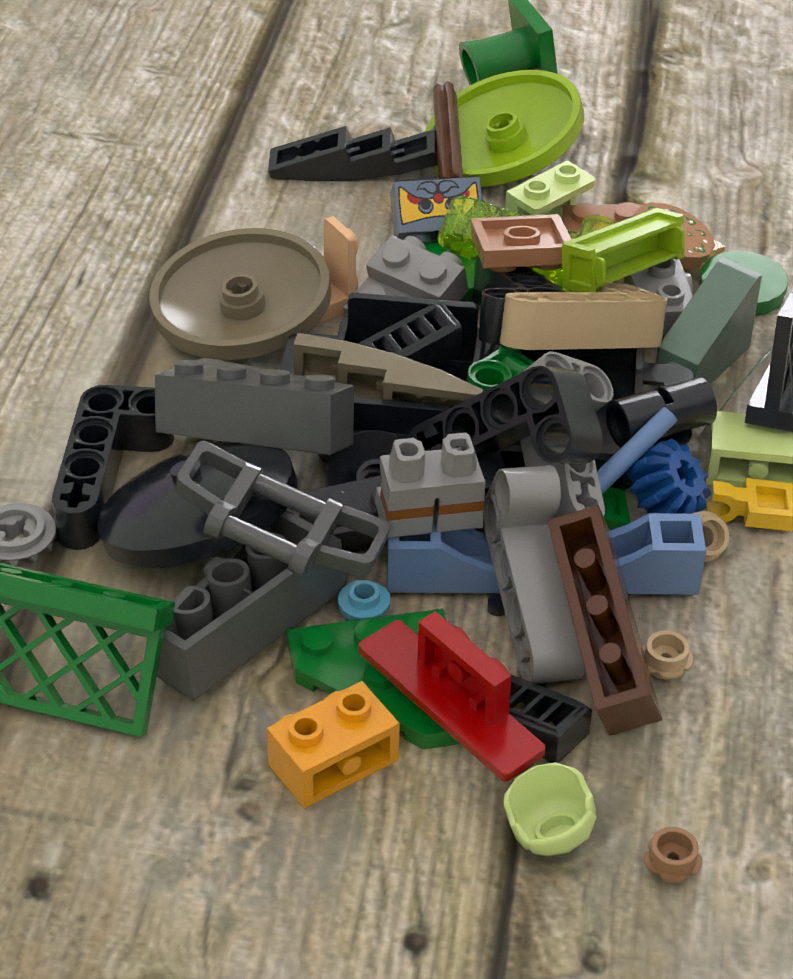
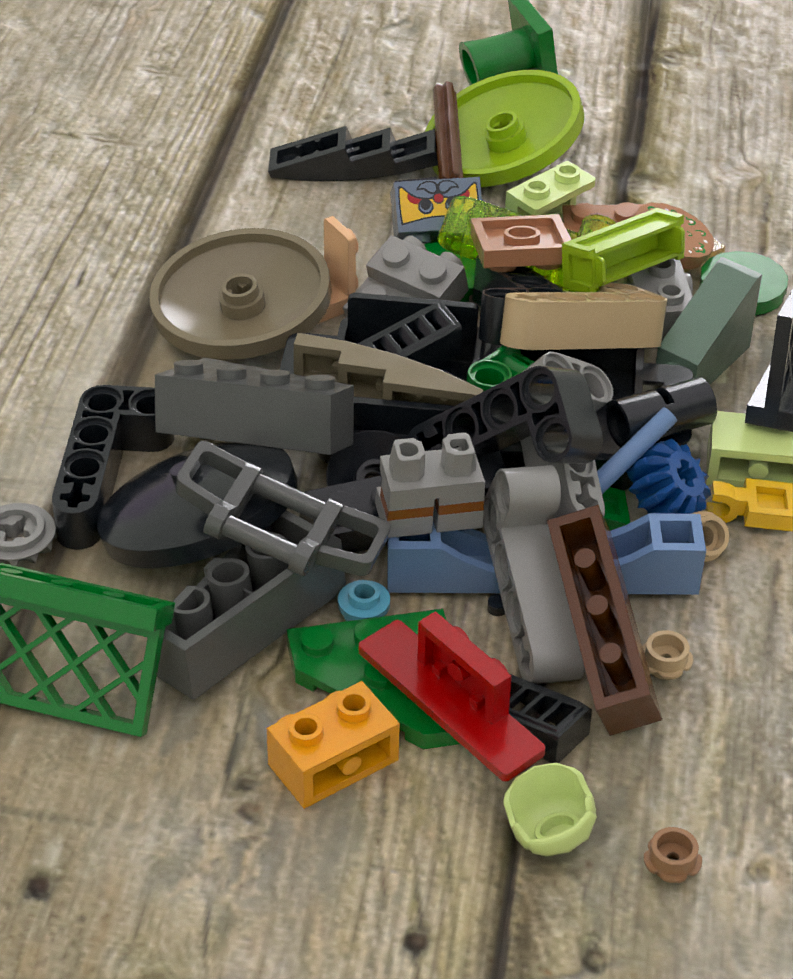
(741, 384): sticker -> none

